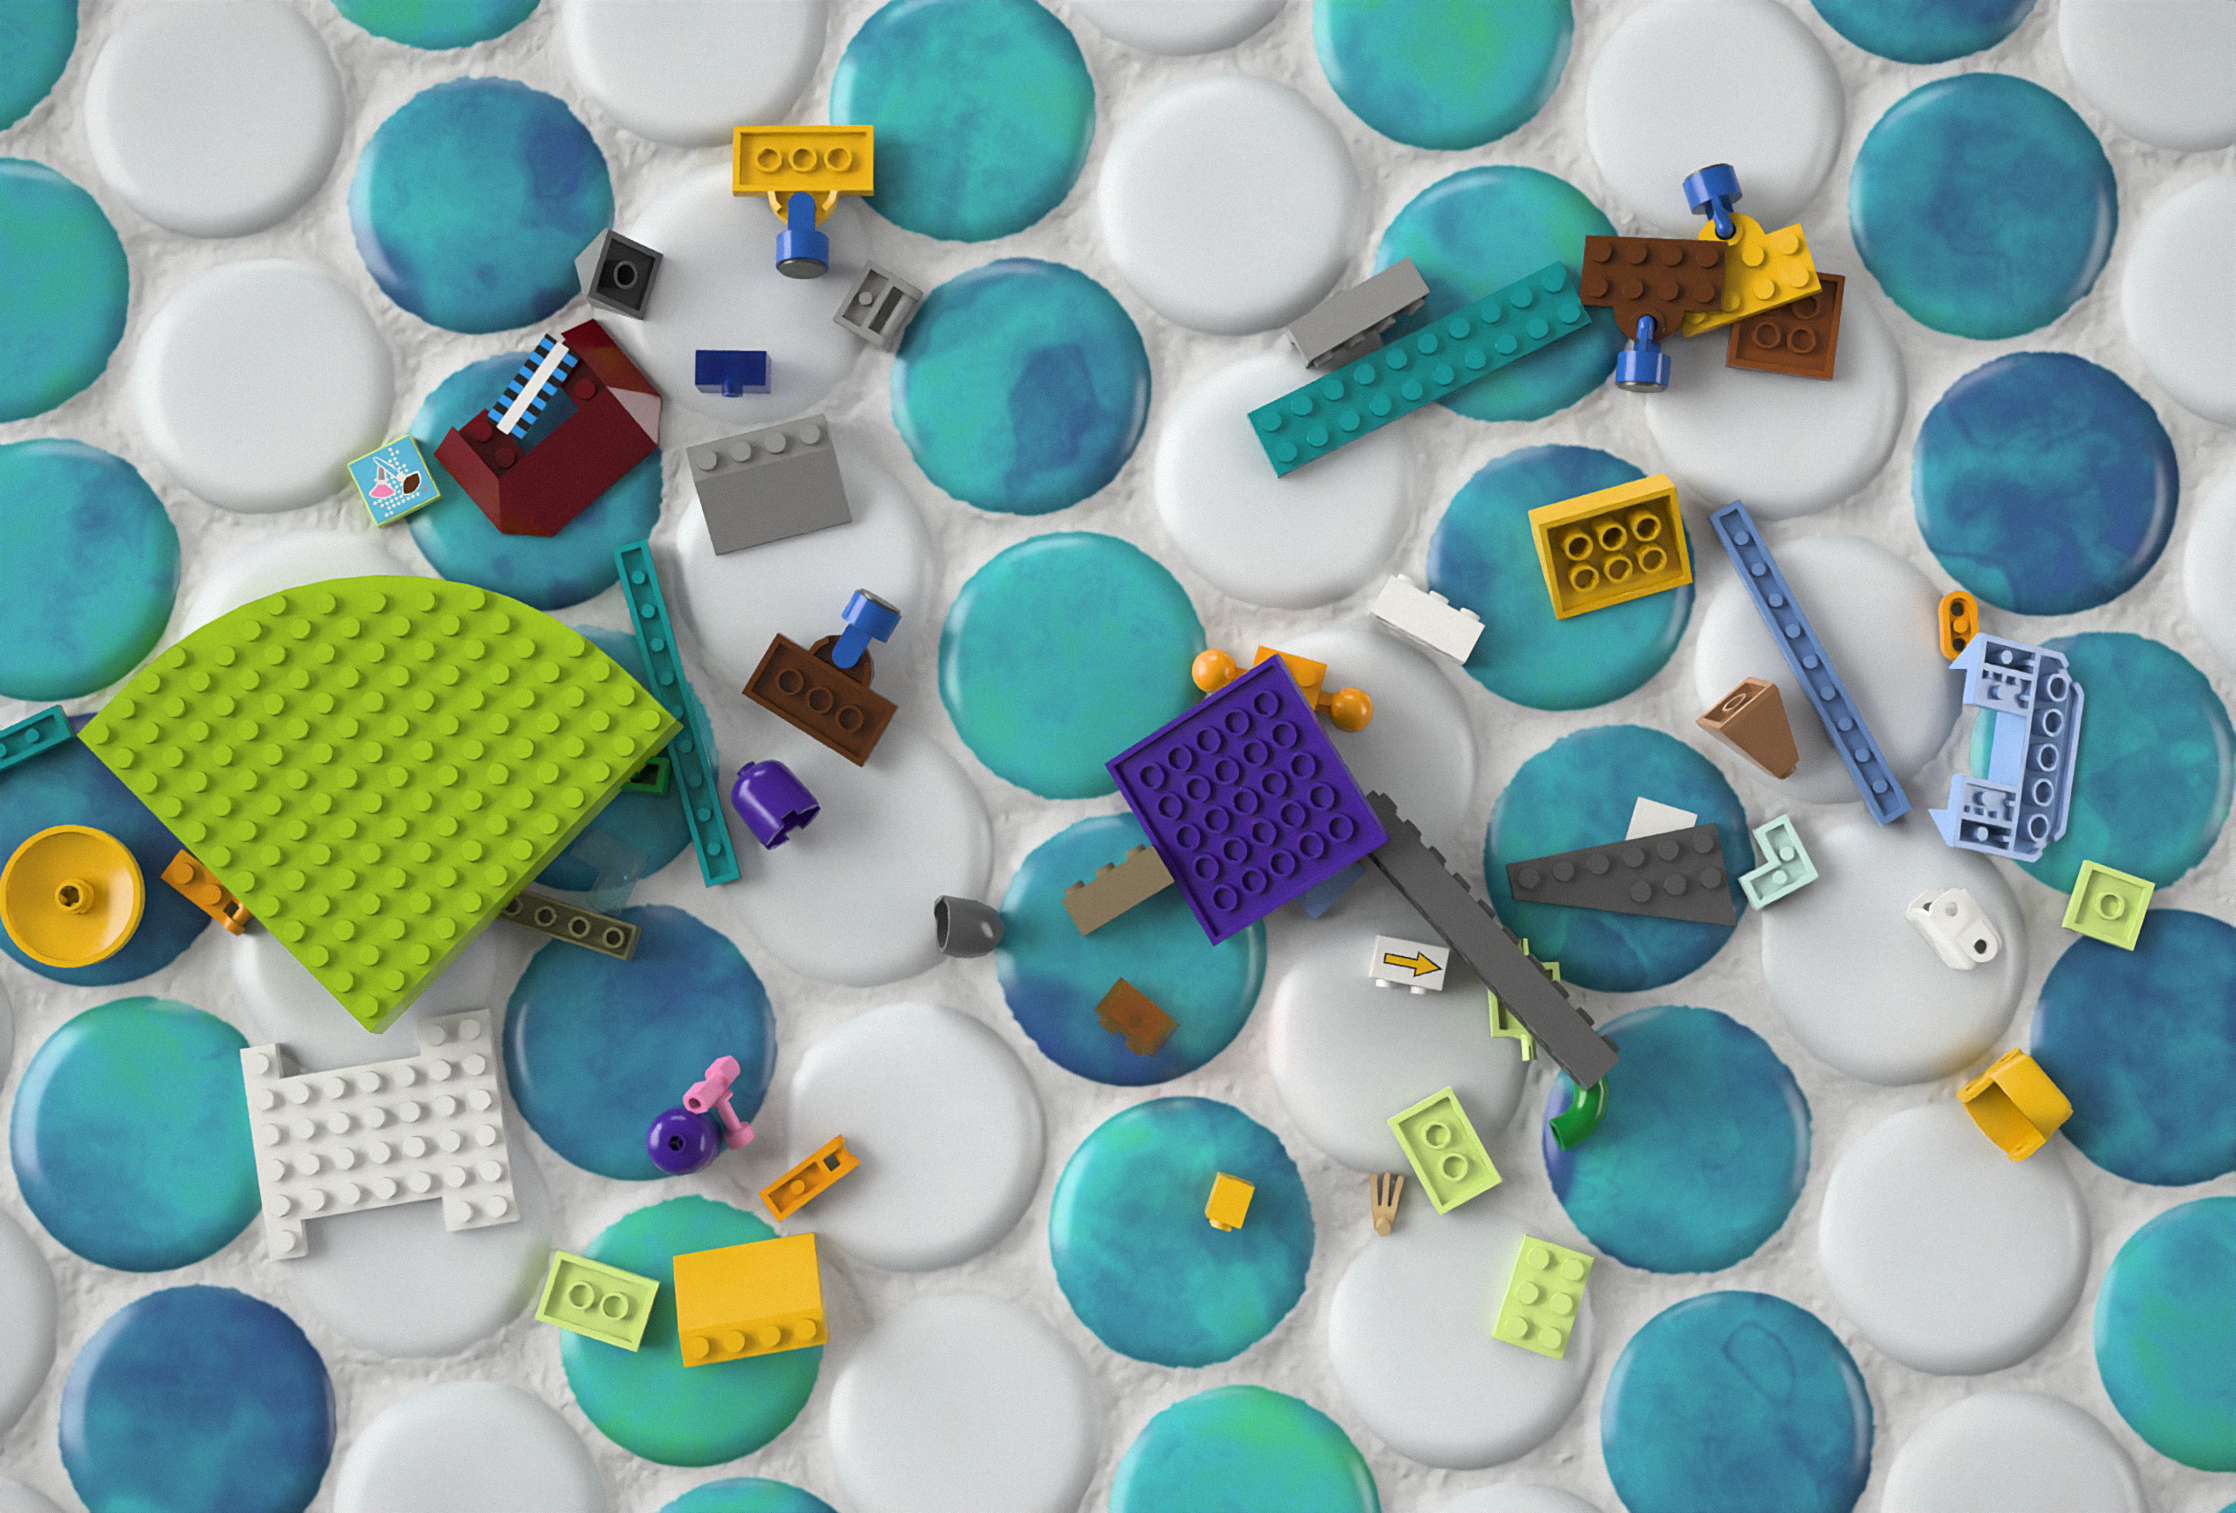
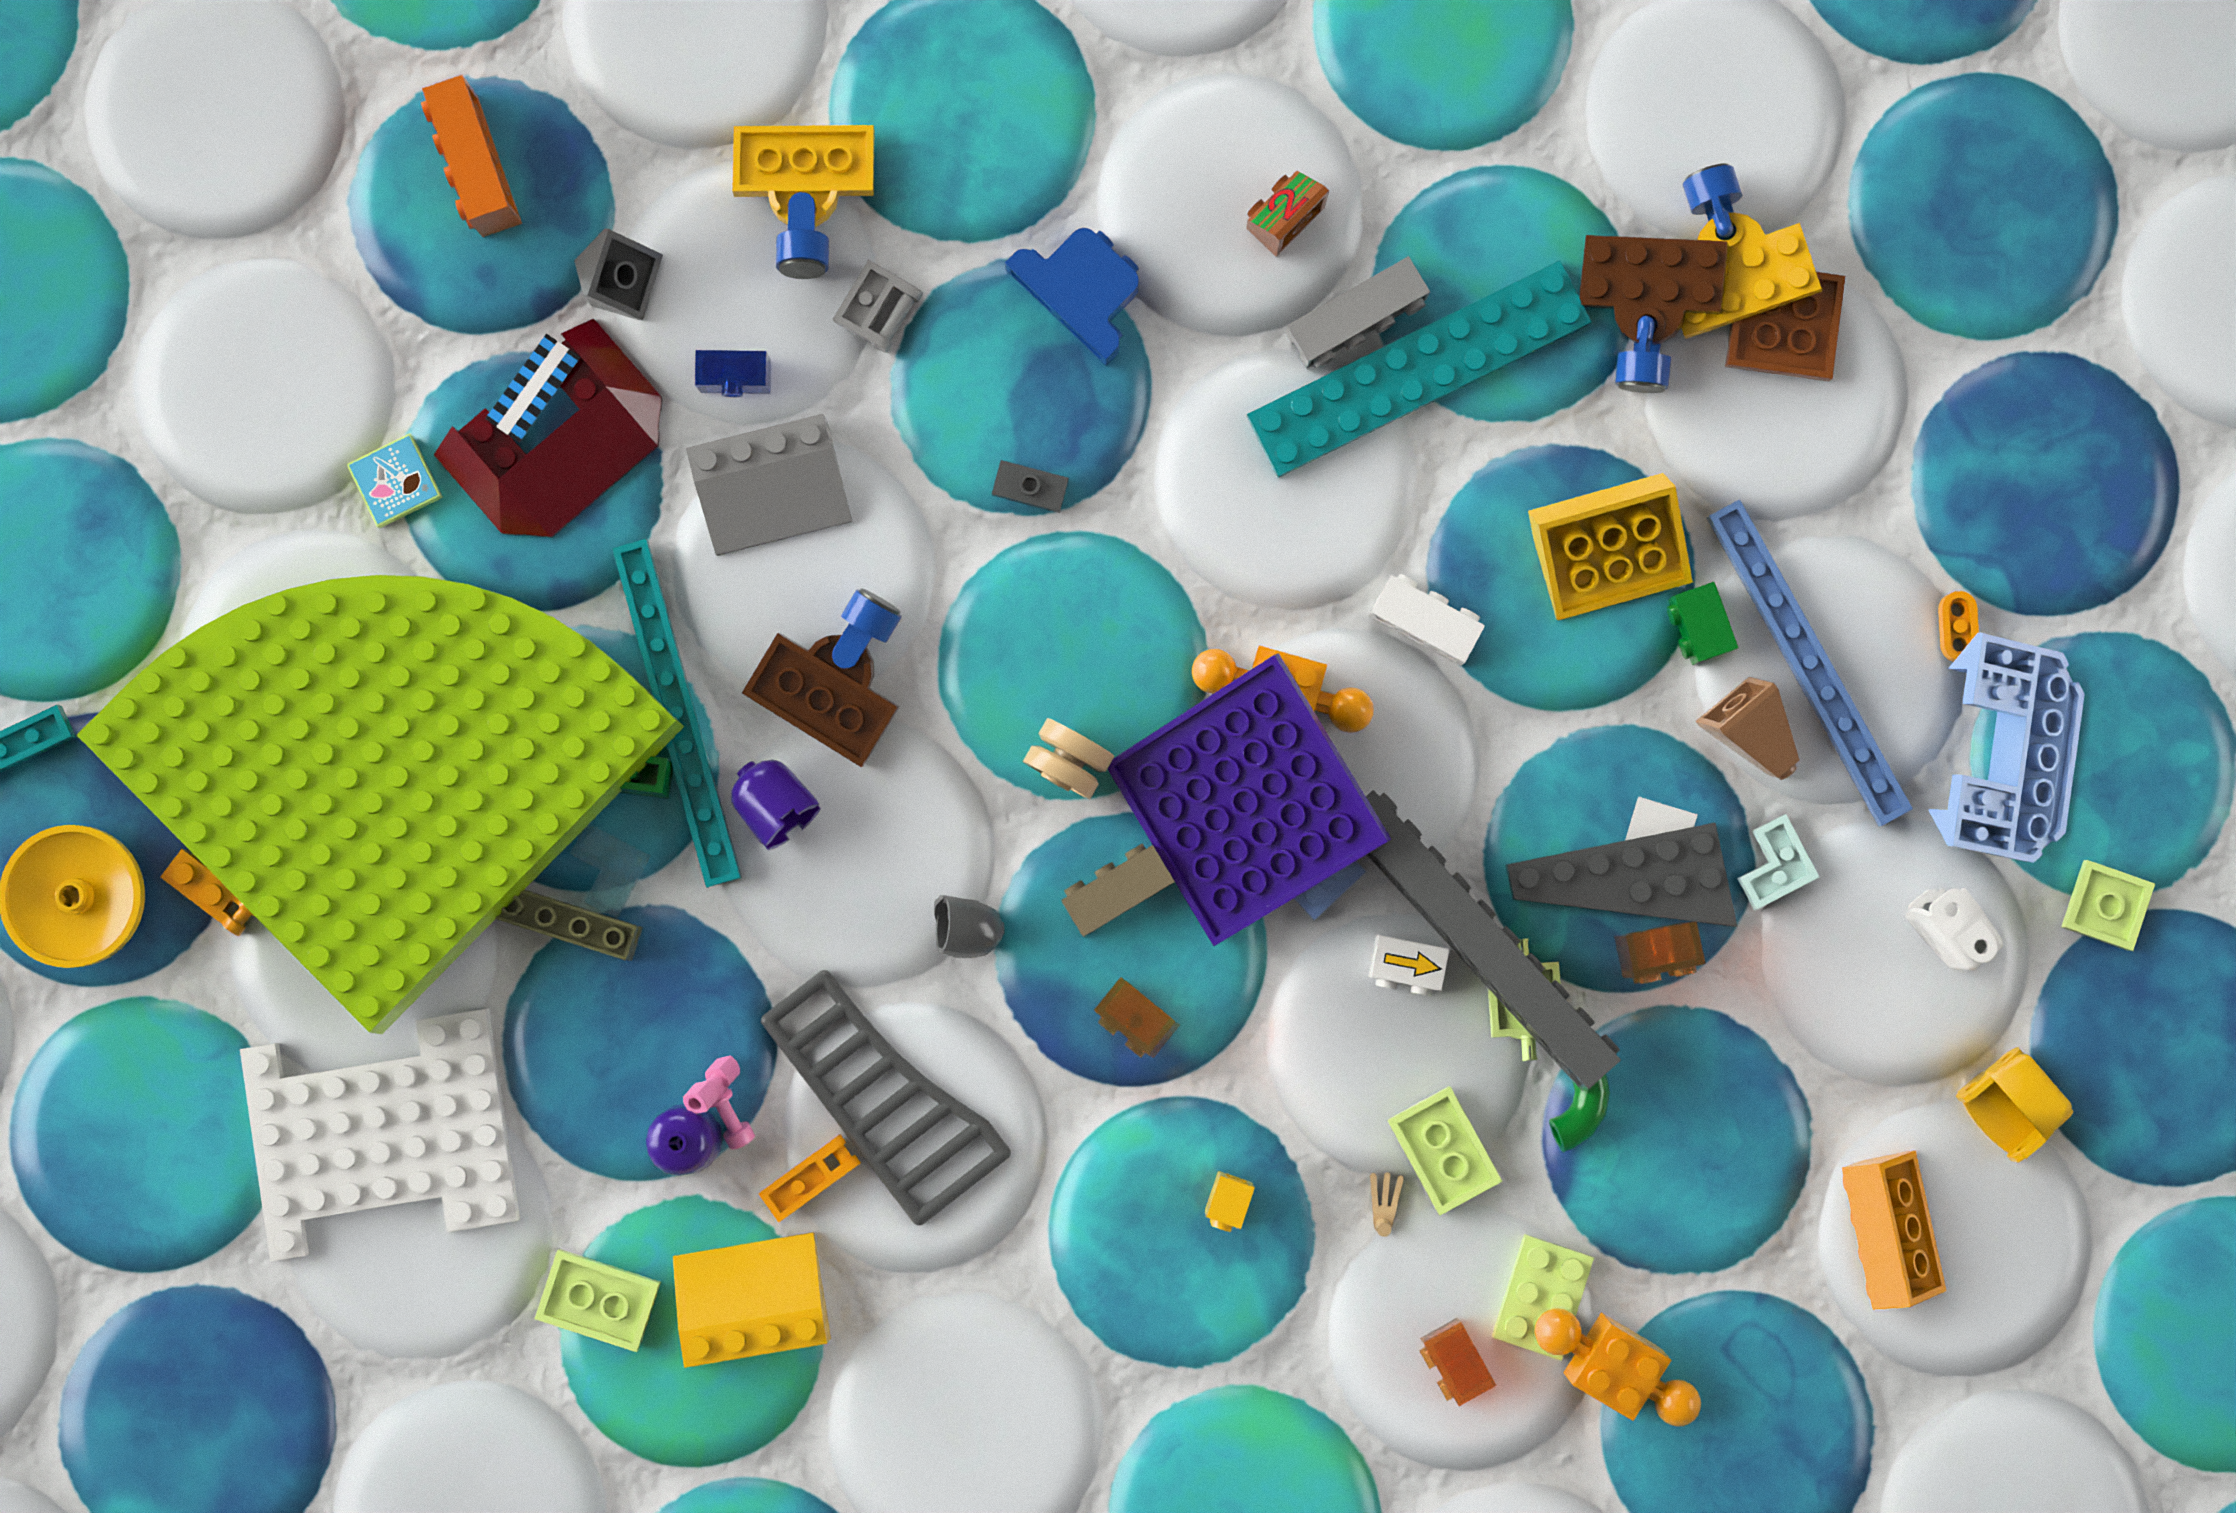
(471, 156): none -> orange brick
(917, 1083): none -> dark grey bar
(1030, 486): none -> dark grey plate
(1066, 762): none -> tan wheel
(1081, 287): none -> blue brick
(1287, 211): none -> dark orange slope
(1457, 1362): none -> clear orange brick
(1617, 1367): none -> light orange brick
(1660, 950): none -> clear orange brick
(1701, 623): none -> green brick
(1894, 1230): none -> light orange slope

